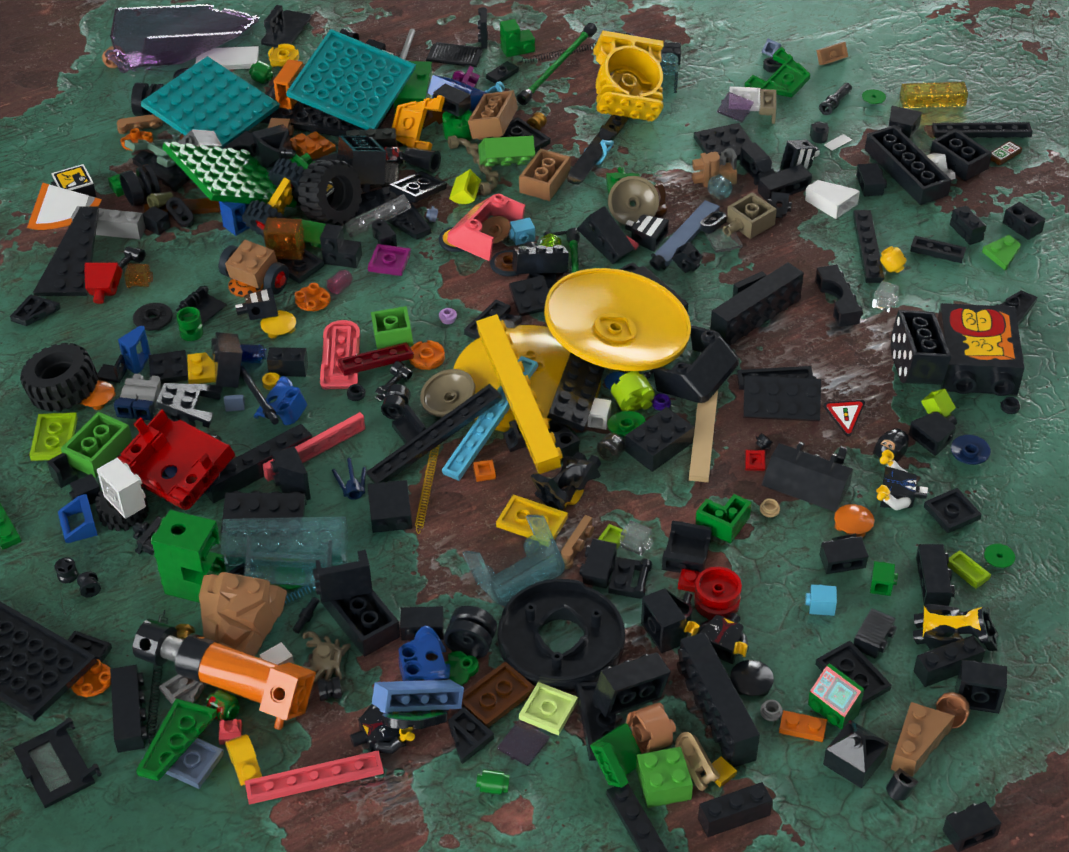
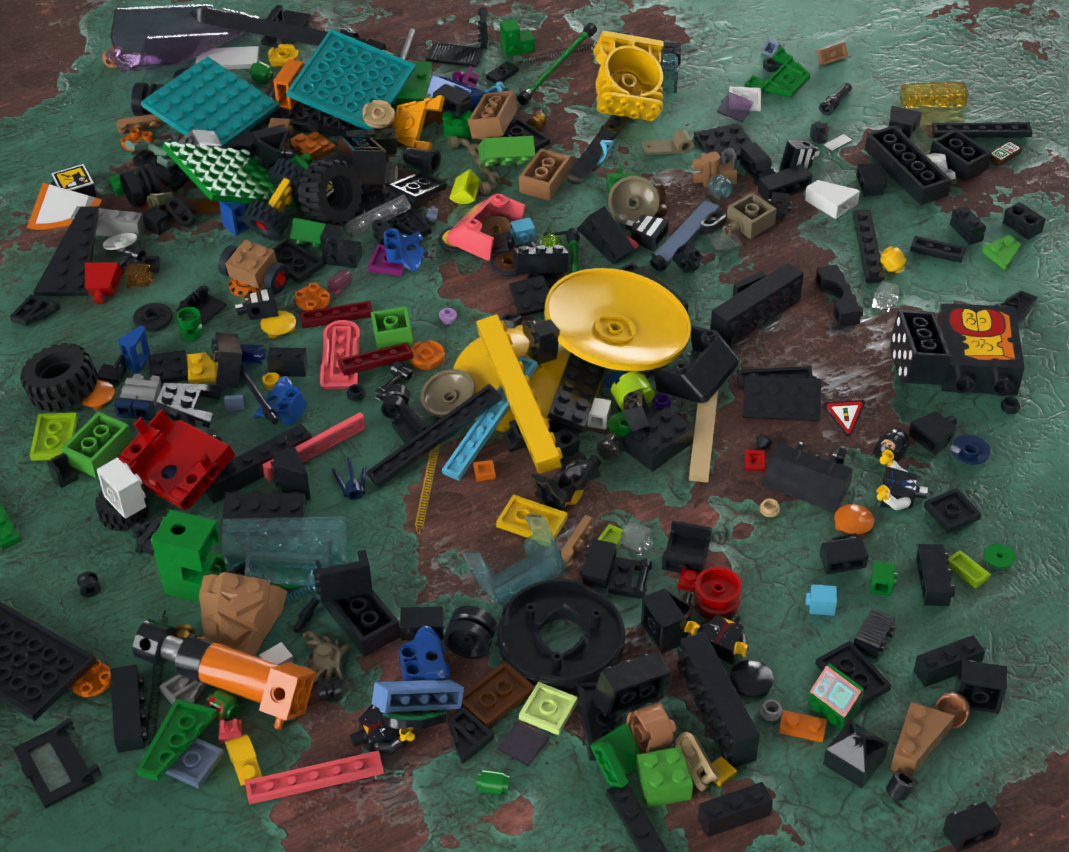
(66, 570): black wheel -> none
(85, 485): black brick -> none
(86, 529): blue tile -> none
(91, 644): black plate -> none
(120, 241): none -> white dish
(153, 261): none -> black plate
(261, 26): none -> black piece
(285, 237): clear orange brick -> none
(328, 315): none -> dark red tile
(378, 114): none -> tan tile
(389, 506): black panel -> none
(394, 154): black head -> none
(397, 245): none -> blue piece
(458, 667): green plate -> none
(496, 307): black plate -> none
(502, 242): none -> black bracket
(542, 340): none -> black brick
(636, 410): none -> black brick
(680, 144): none -> dark tan door
(724, 520): green brick -> none
(768, 103): dark tan panel -> none
(873, 96): green piece -> none
(939, 402): lime brick -> none
(939, 628): black hips -> none

